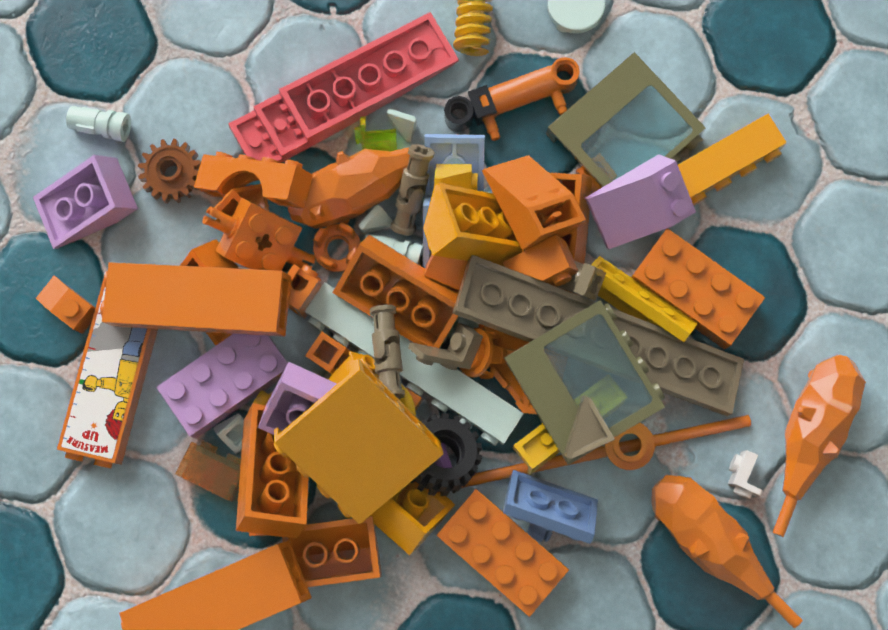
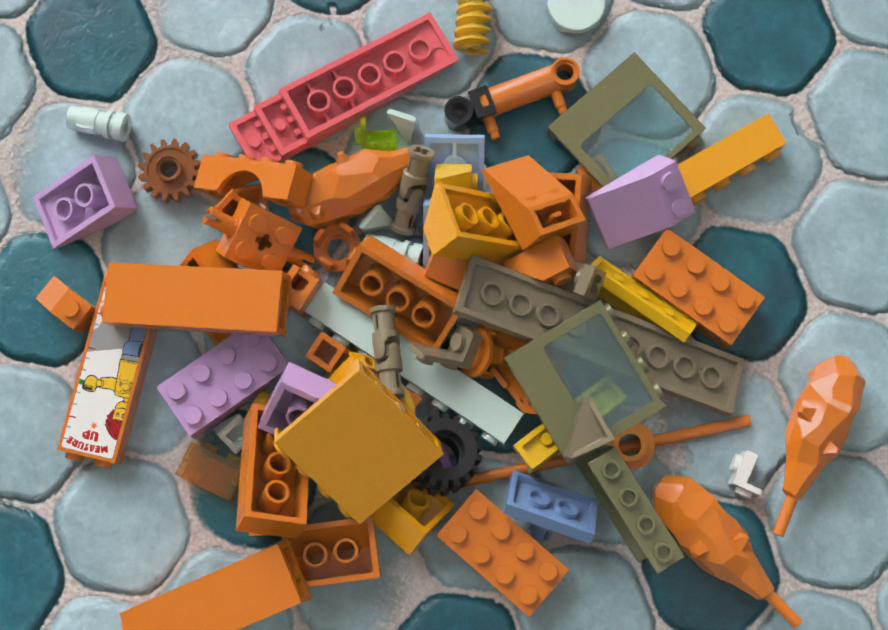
(629, 507): none -> olive panel

